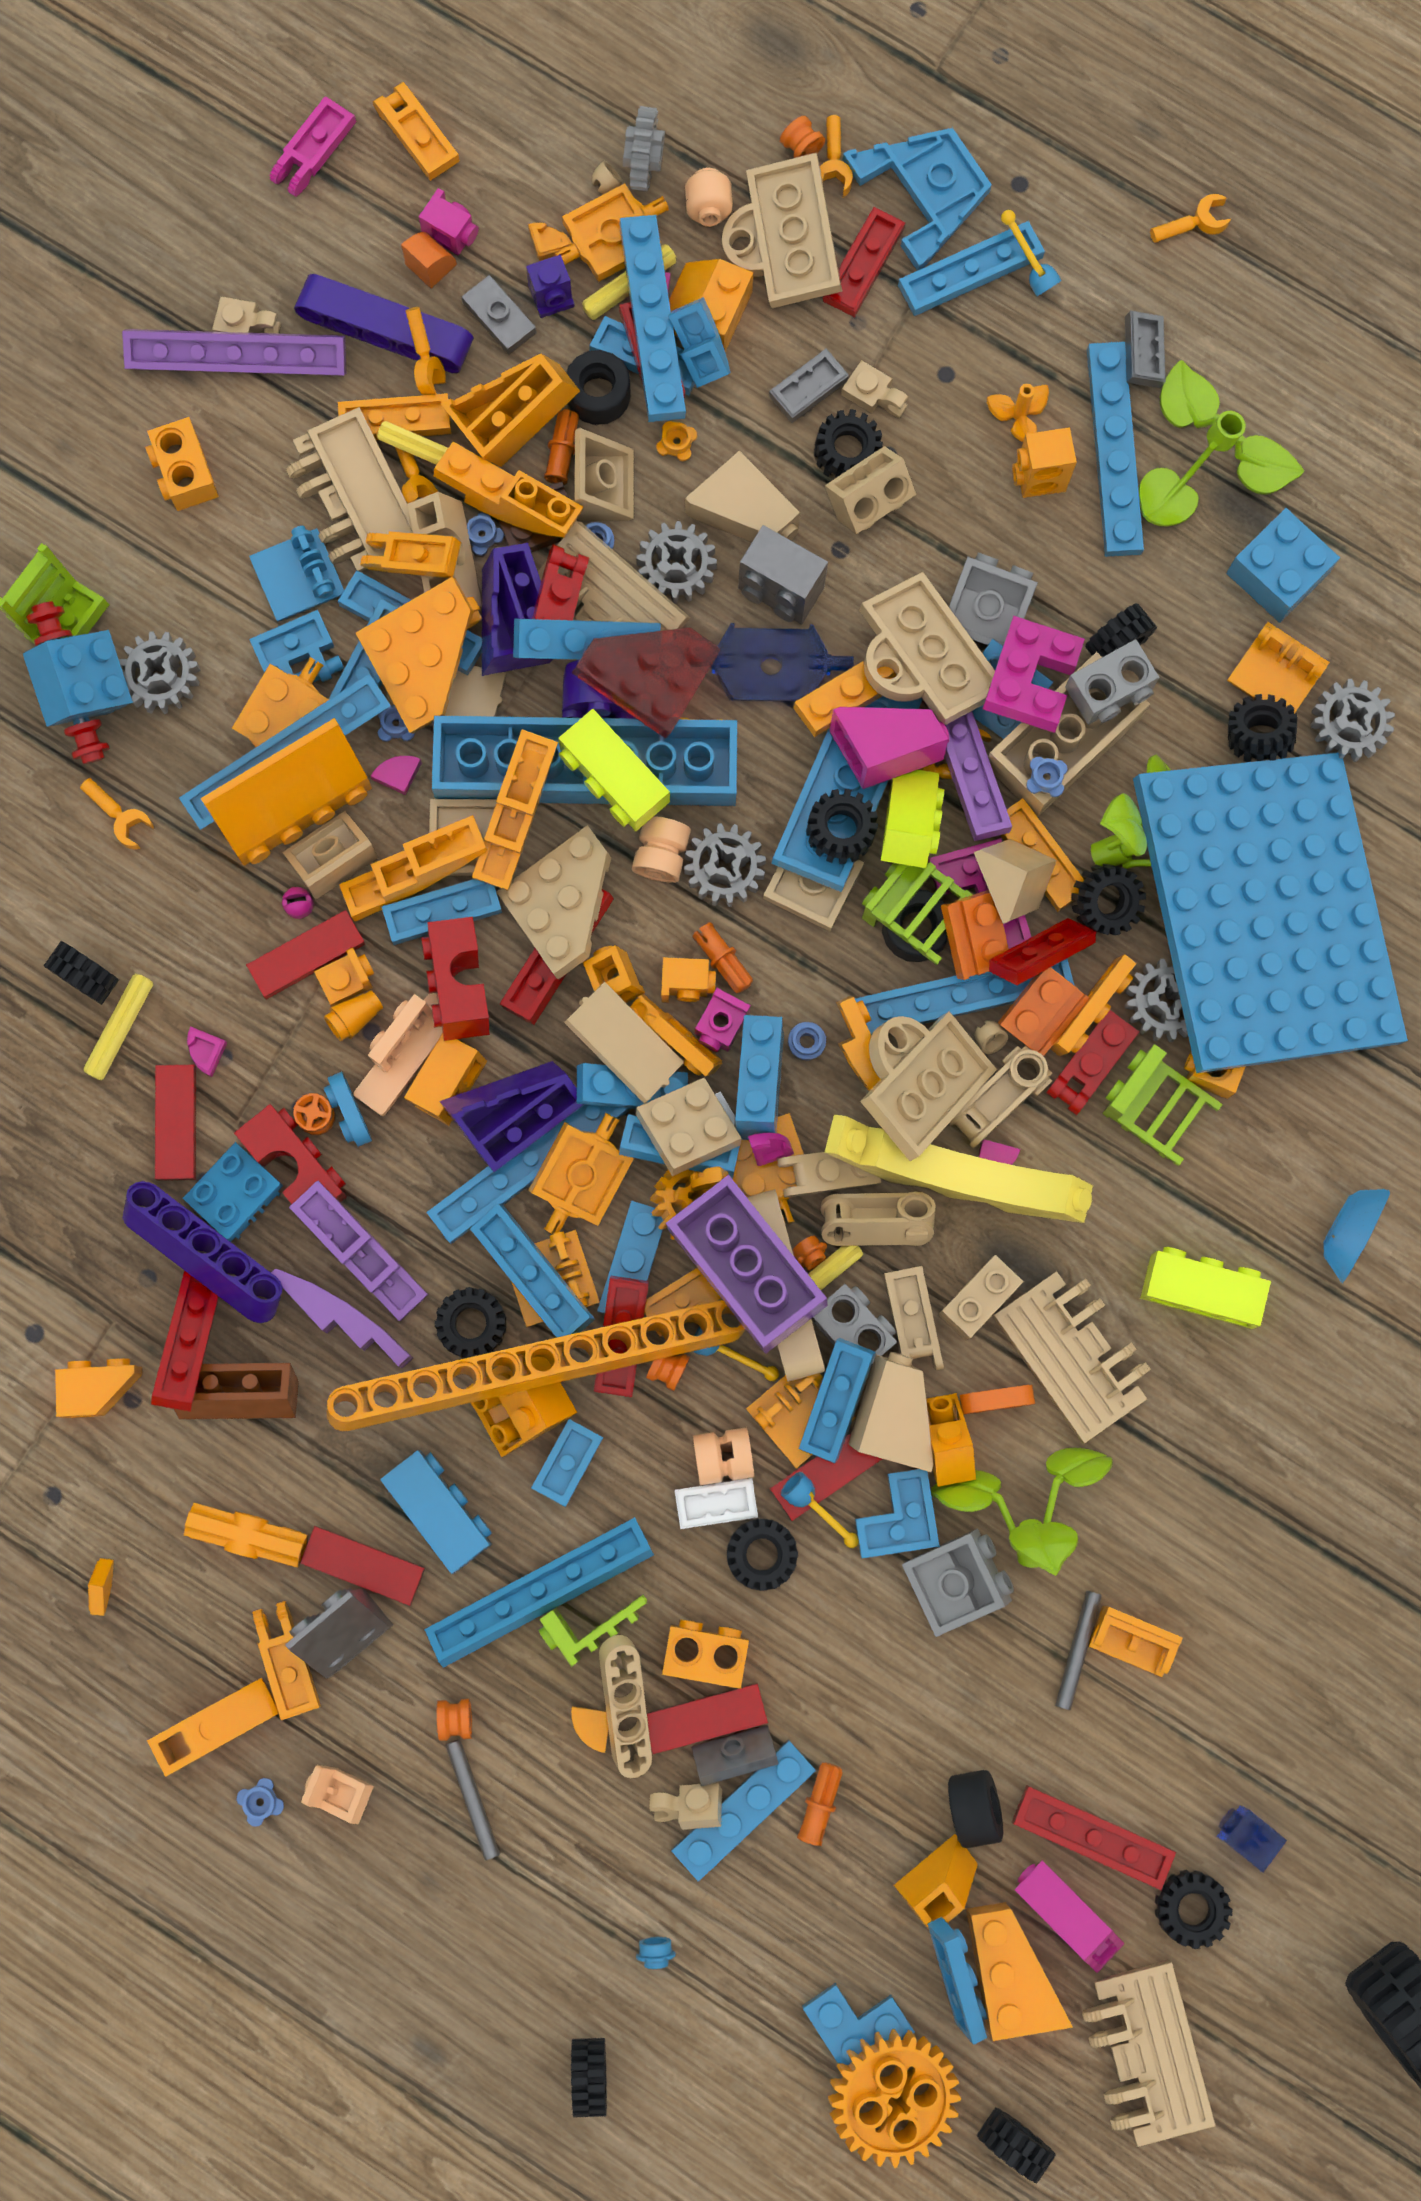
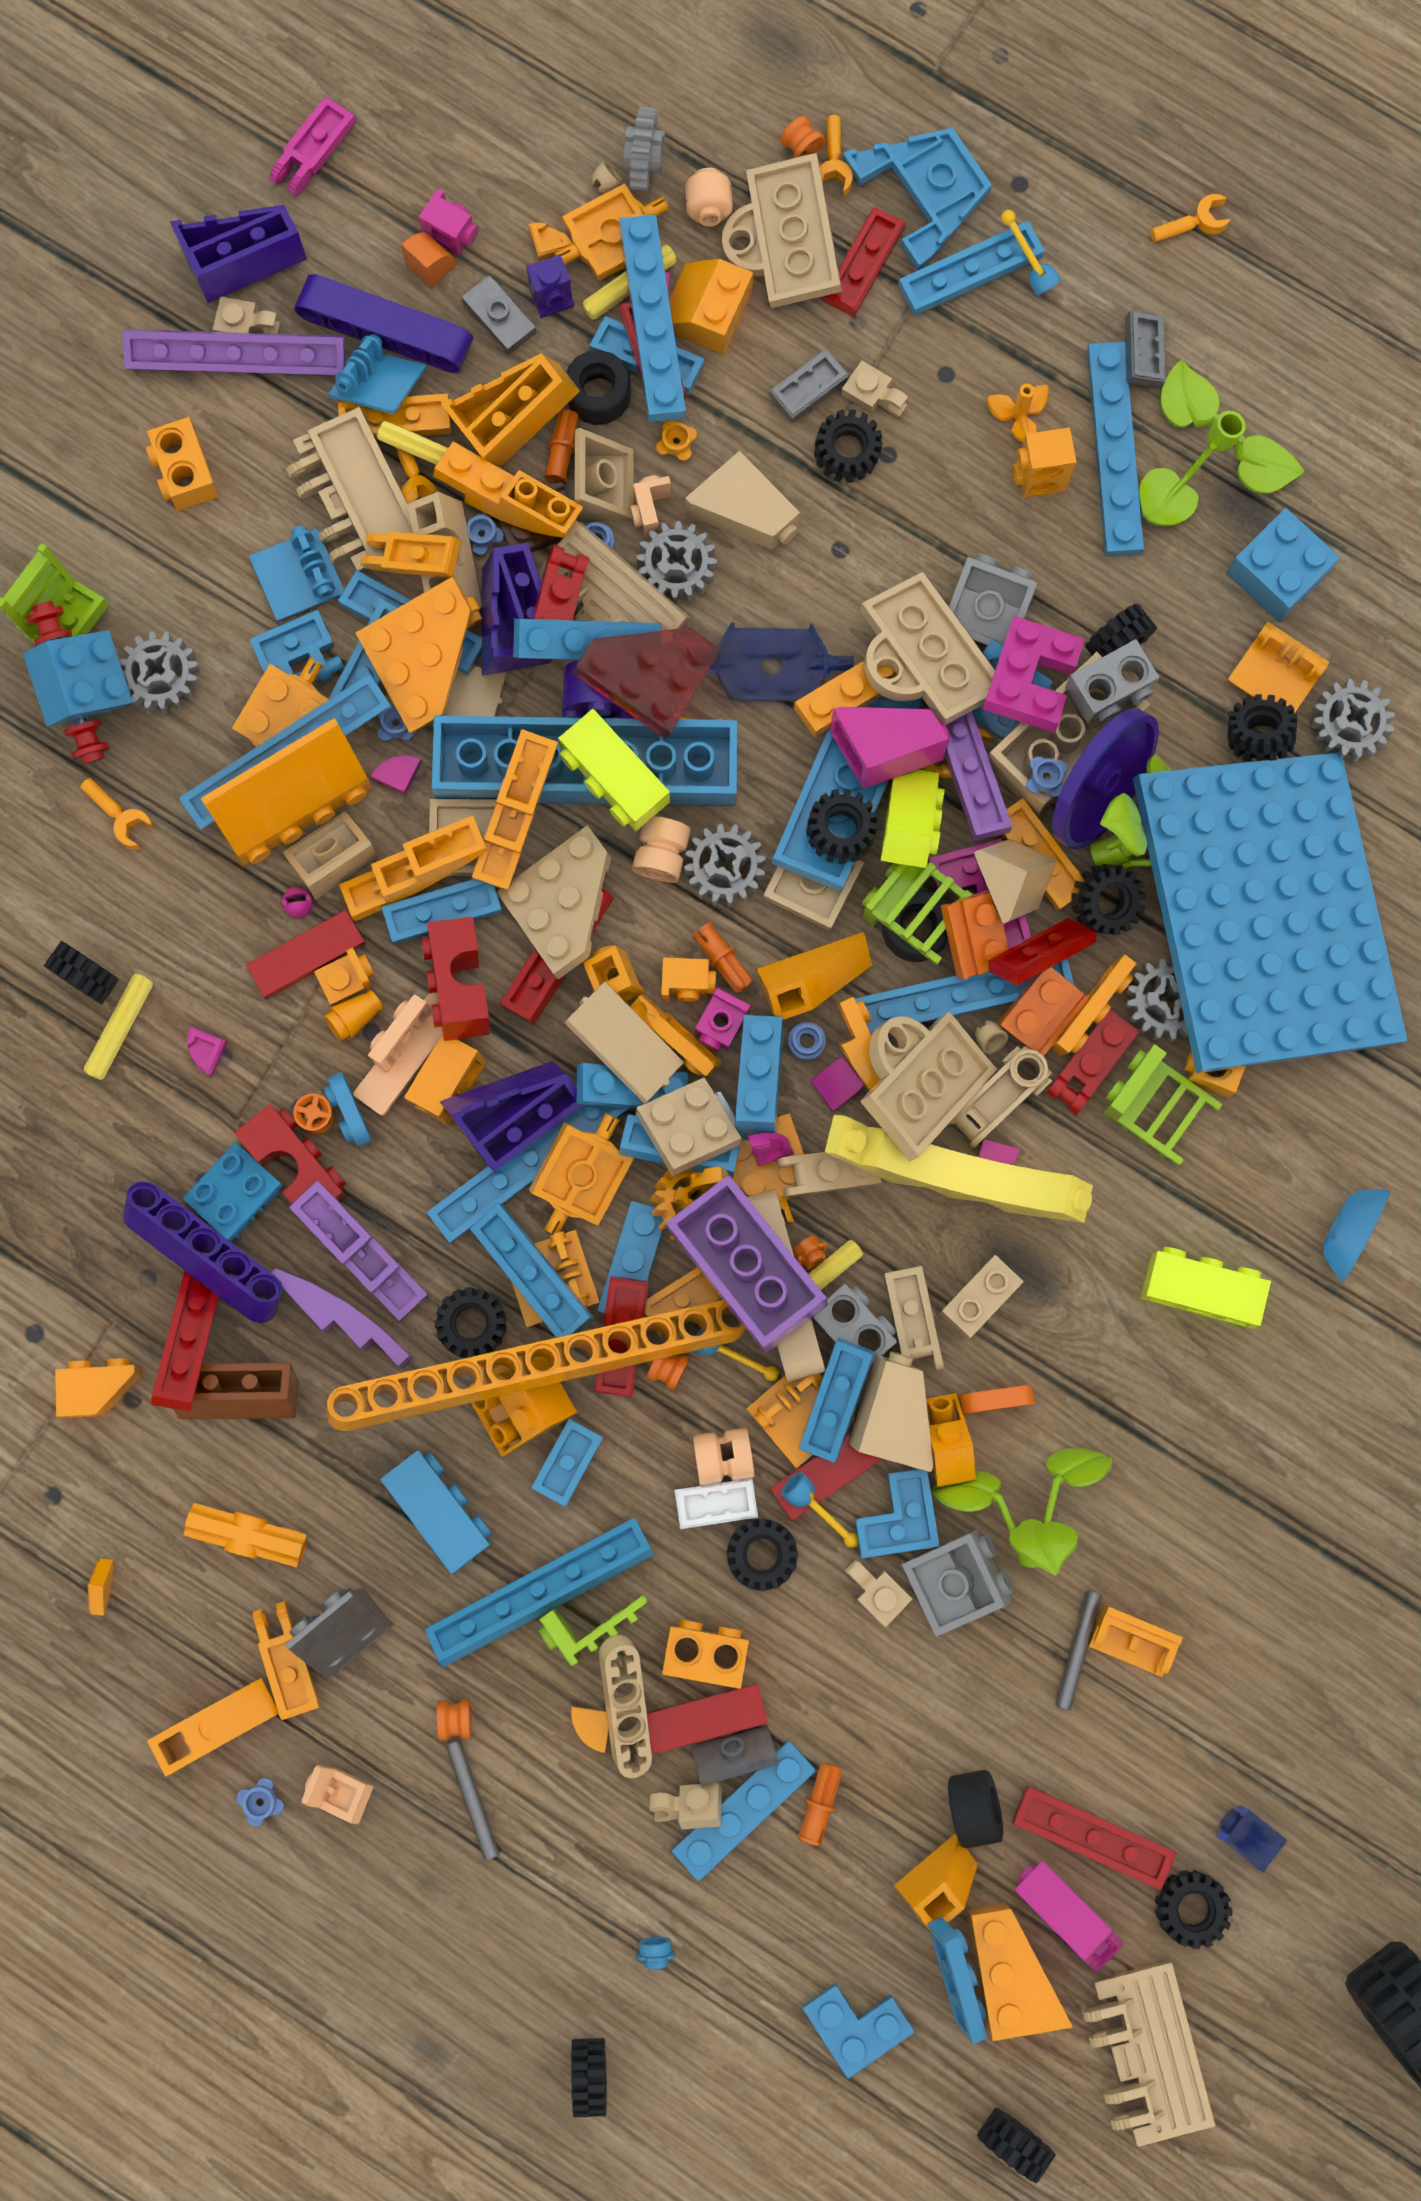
(175, 1122): red tile -> none
(239, 249): none -> dark purple wedge
(362, 1565): red tile -> none
(376, 378): none -> dark azure hinge
(417, 131): light orange plate -> none
(427, 369): light orange piece -> none
(645, 492): none -> light nougat bracket
(701, 342): dark azure slope -> none
(781, 575): flat silver brick -> none
(813, 976): none -> light orange slope
(837, 1083): none -> dark pink slope
(863, 2083): light orange gear -> none
(870, 490): tan brick -> none
(878, 1219): tan piece -> none
(880, 1594): none -> tan plate
(1067, 1358): tan hinge -> none
(1102, 774): none -> dark purple dish

